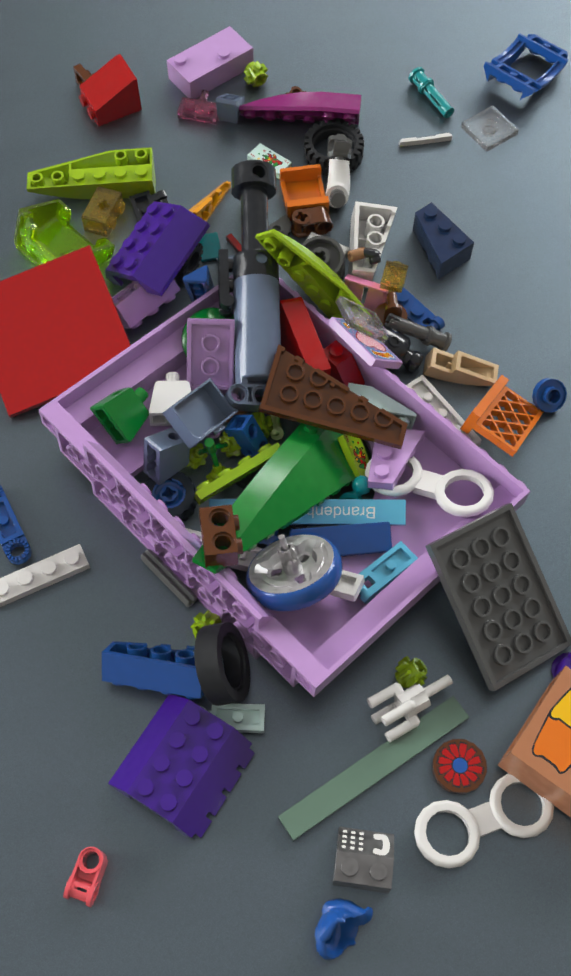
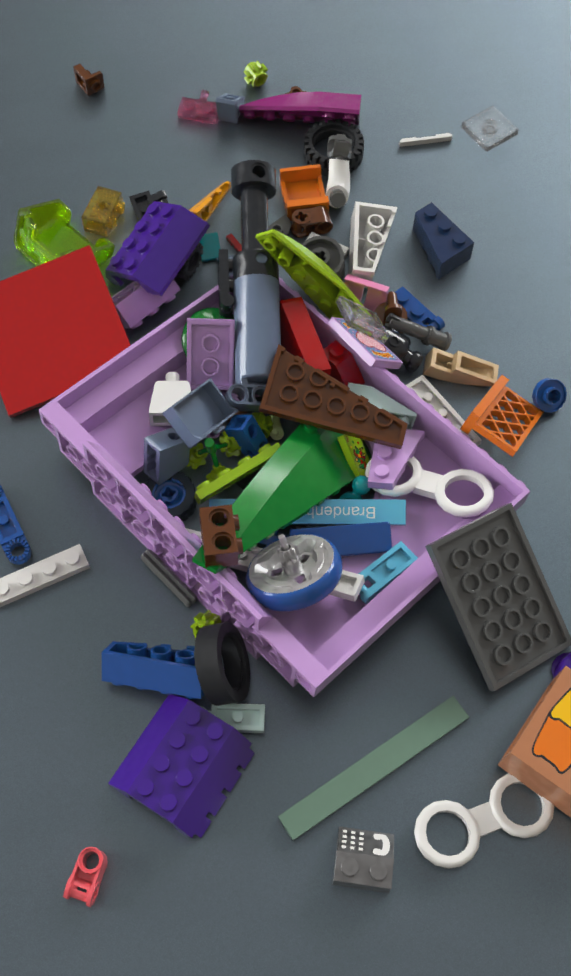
(111, 92): red slope -> none
(119, 170): lime wedge -> none
(122, 413): green torso -> none
(198, 283): blue slope -> none
(210, 63): lavender brick -> none
(263, 153): light aqua tile -> none
(339, 926): blue hair -> none
(361, 253): arm -> none
(394, 276): clear yellow bracket -> none
(406, 704): white plant -> none
(410, 672): lime gear -> none
(426, 87): teal pin -> none
(459, 766): tile -> none
(504, 73): blue wedge -> none

